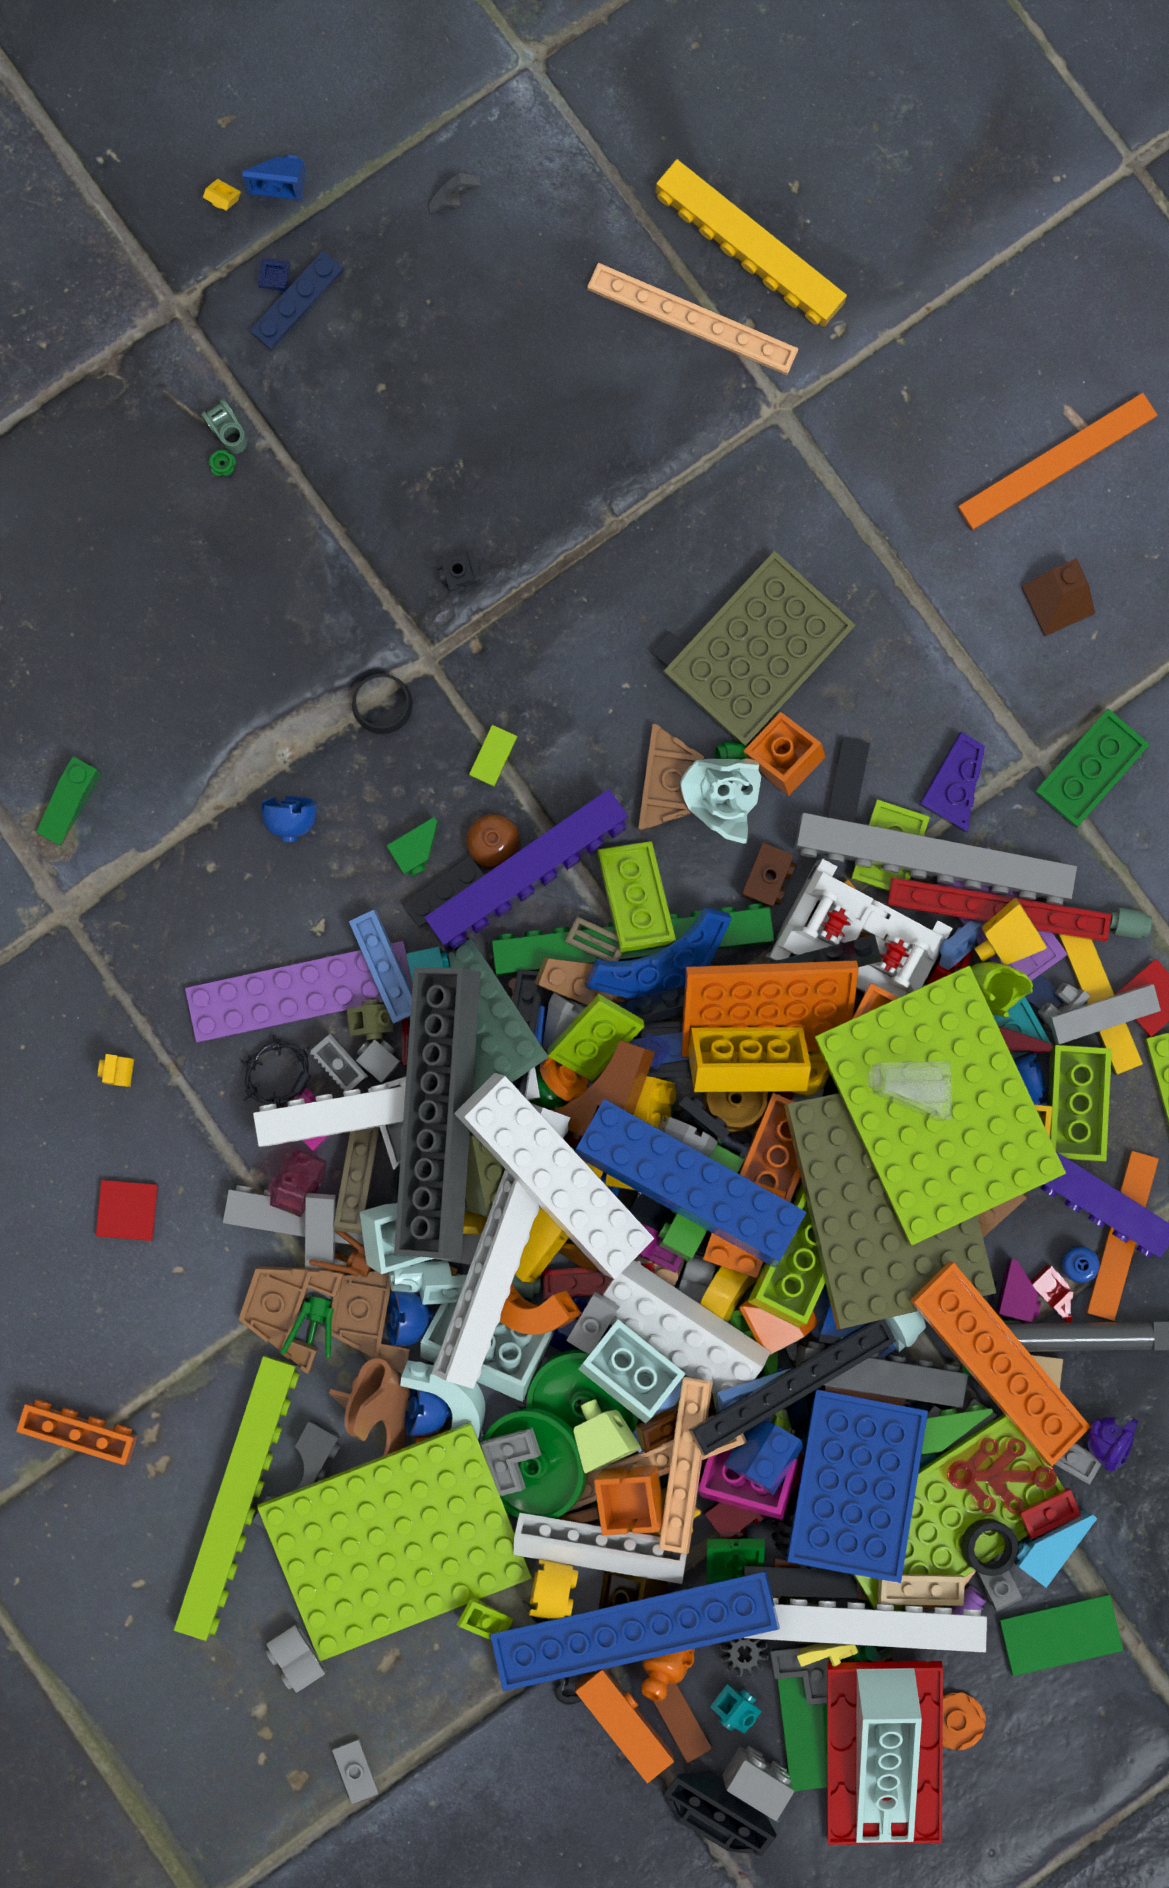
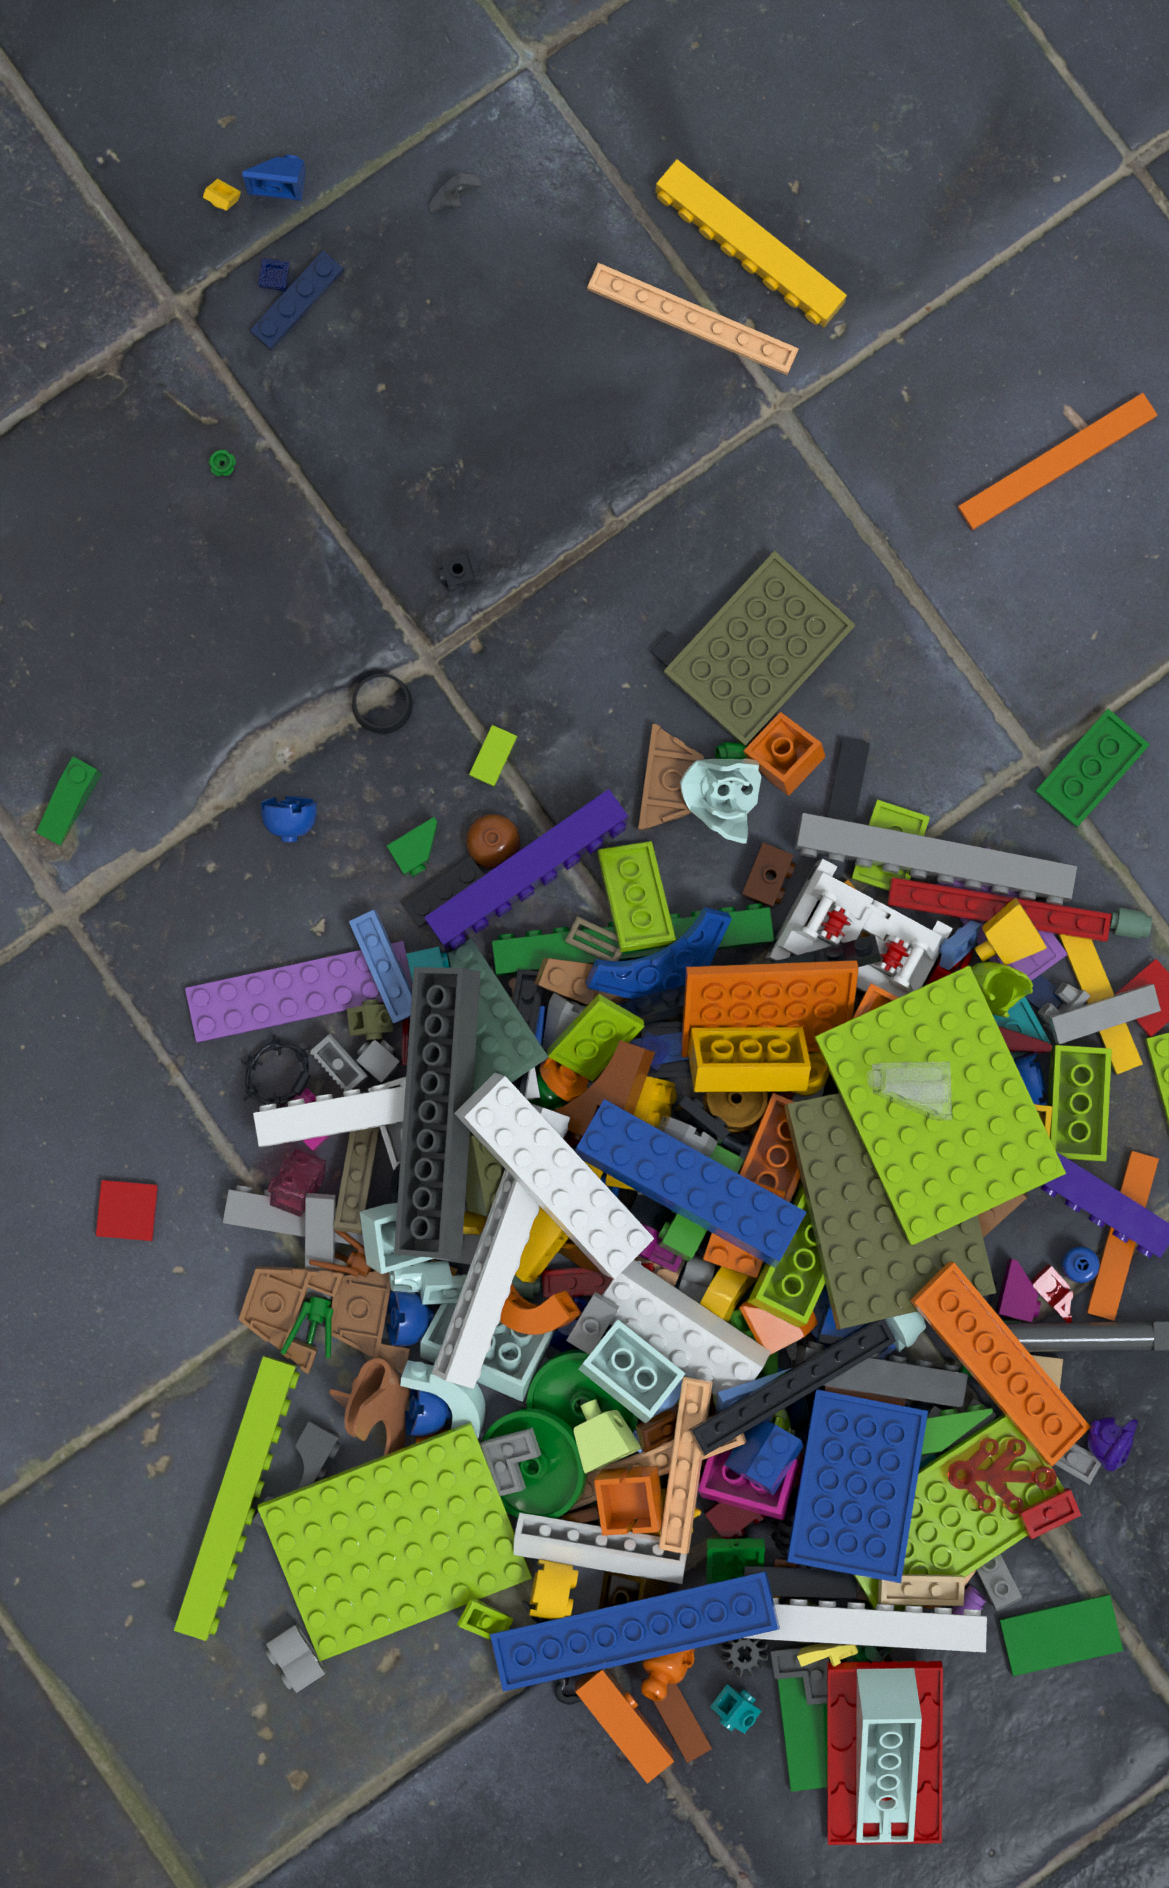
(77, 1433): orange brick -> none
(116, 1070): yellow plate -> none
(223, 424): sand green piece -> none
(355, 1771): light grey plate -> none
(716, 1814): black wedge -> none
(758, 1782): light grey brick -> none
(954, 783): dark purple wing -> none
(962, 1721): orange tile -> none
(1010, 1551): black tyre -> none
(1048, 1552): medium azure slope -> none
(1060, 597): reddish brown slope -> none

